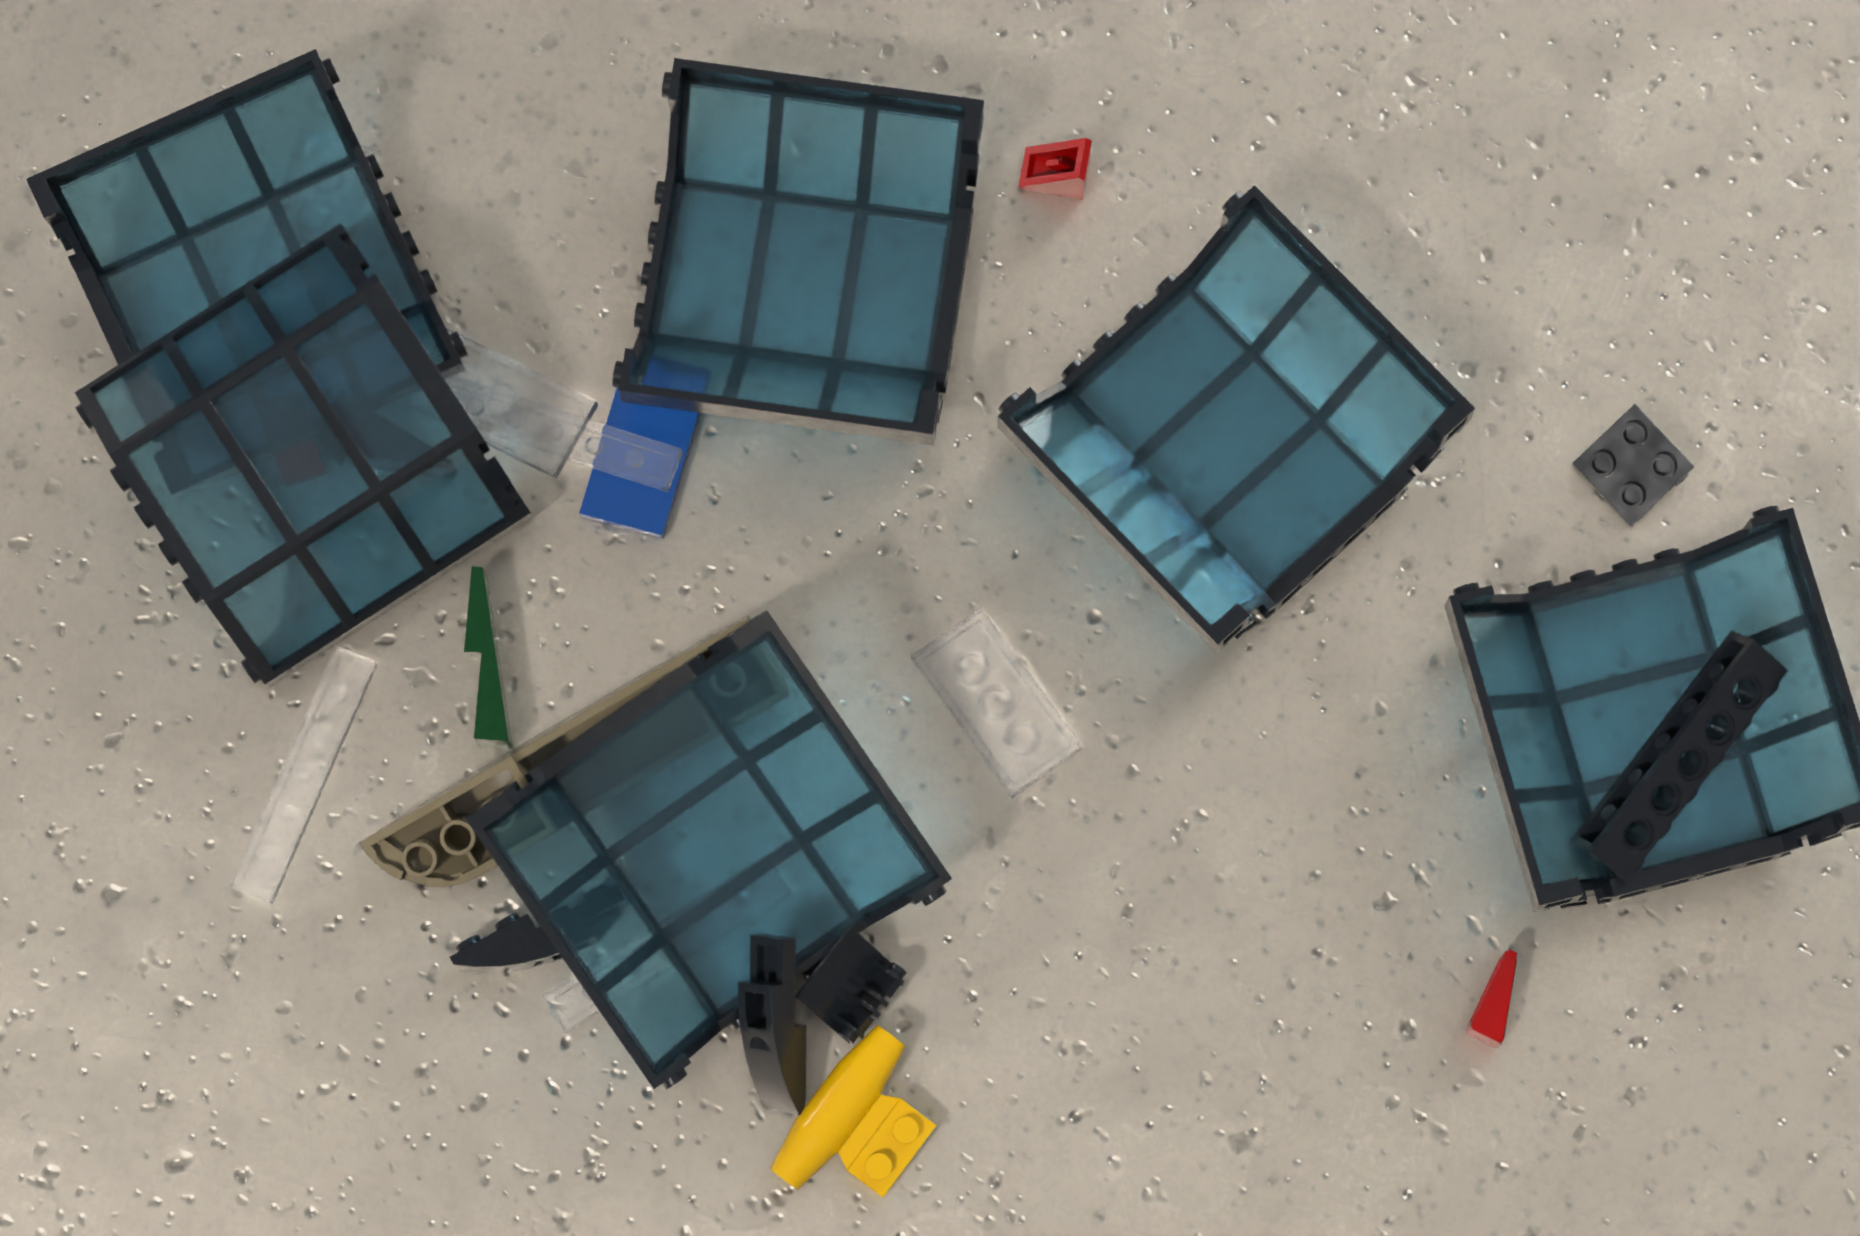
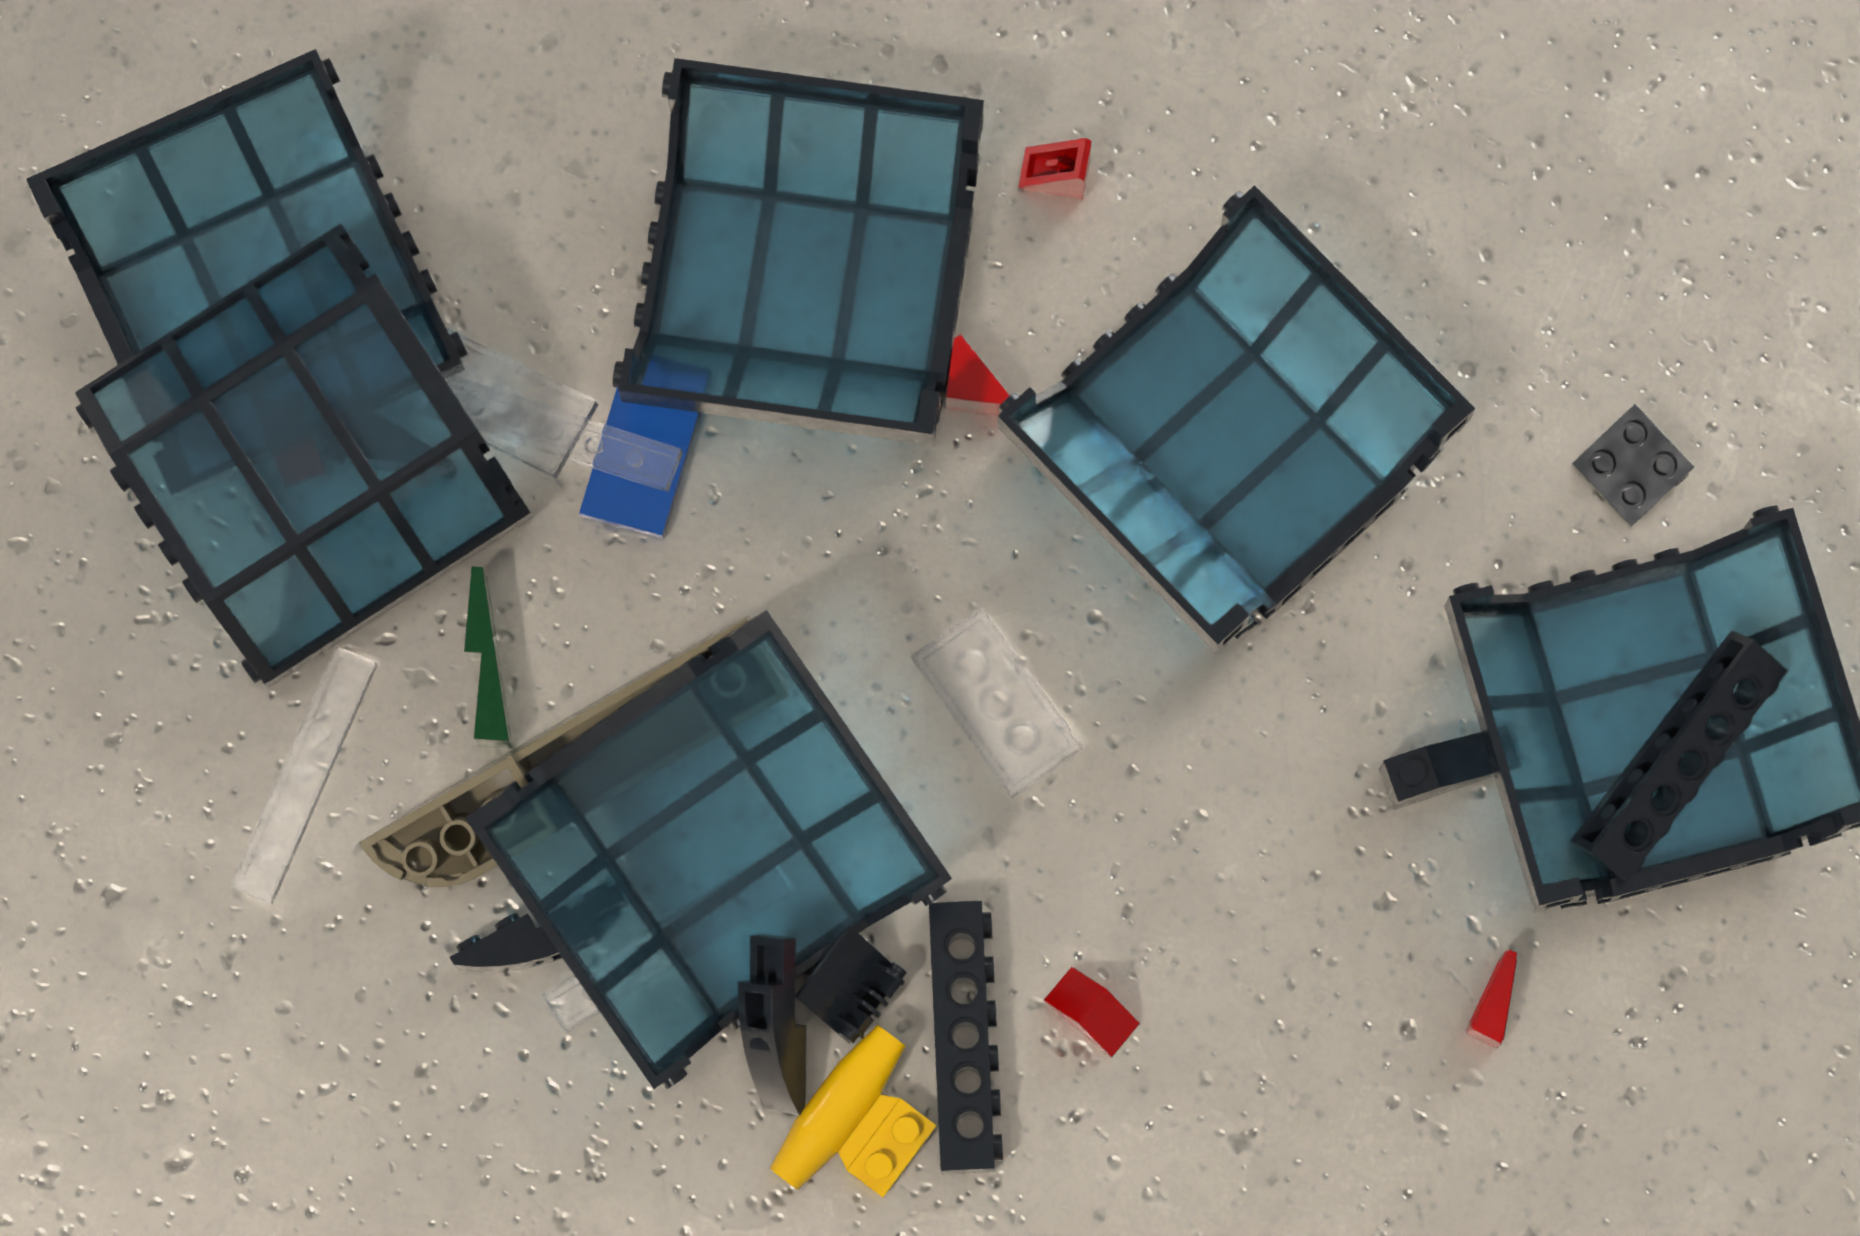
(947, 923): none -> black brick
(971, 383): none -> red slope
(1092, 1011): none -> red slope
(1435, 770): none -> black slope

